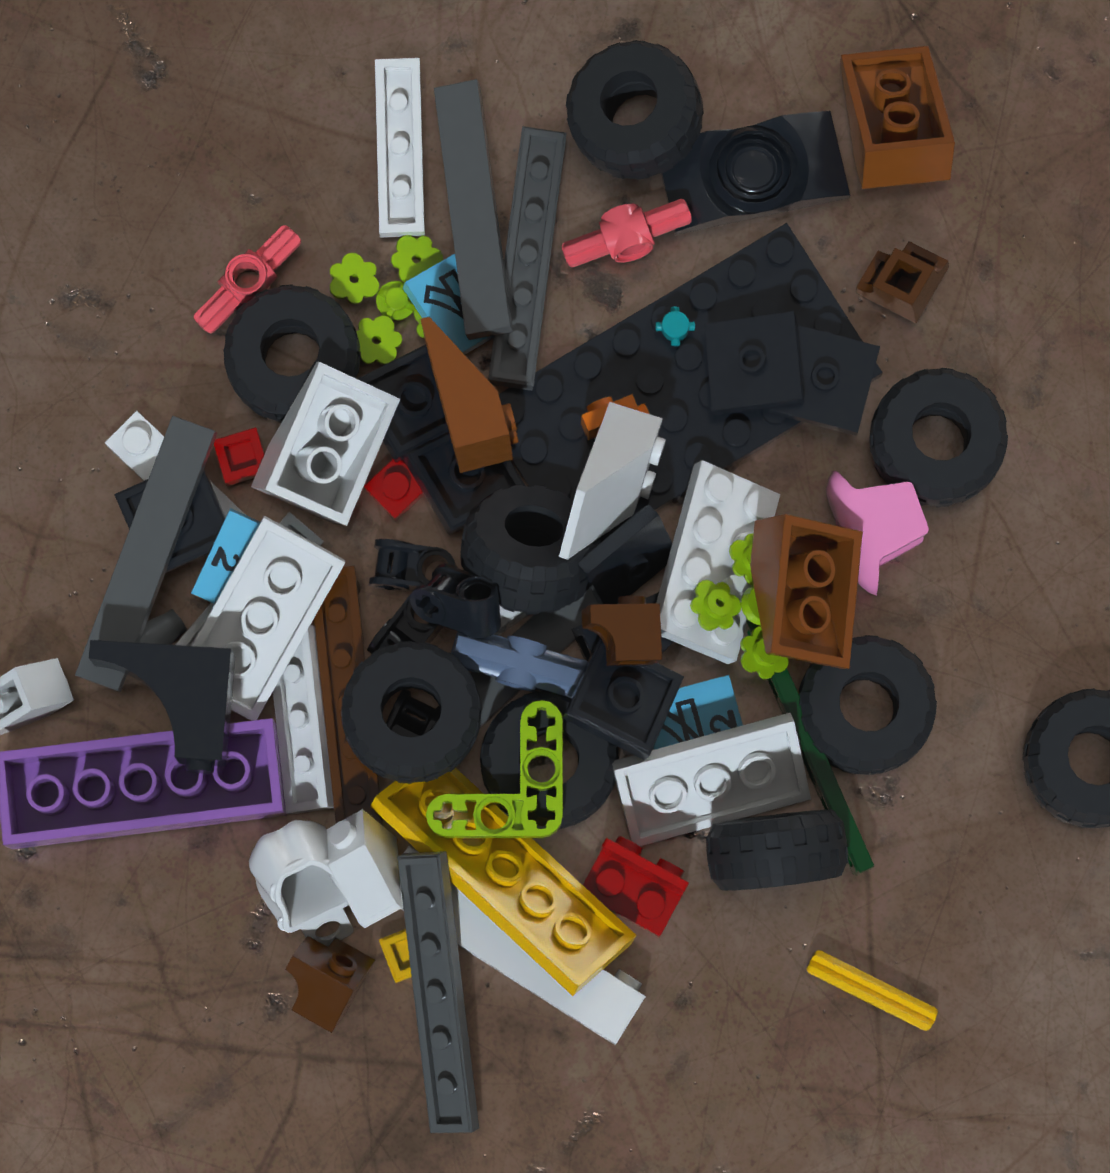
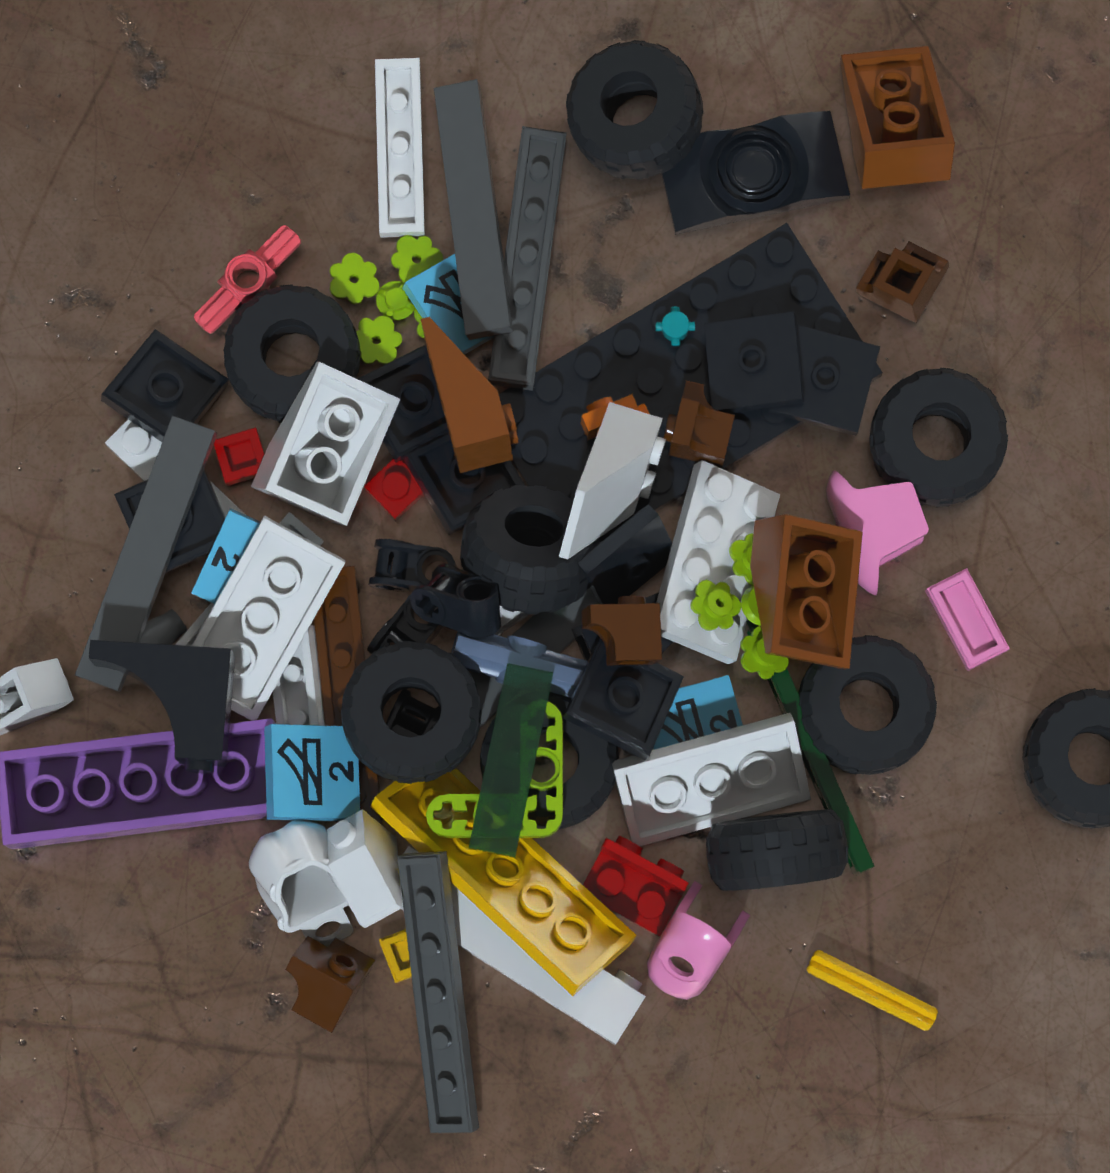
(163, 383): none -> black plate
(310, 773): none -> medium azure tile
(511, 760): none -> clear green tile
(626, 233): coral axle -> none
(694, 942): none -> bright pink piece
(698, 428): none -> reddish brown brick
(967, 619): none -> bright pink tile

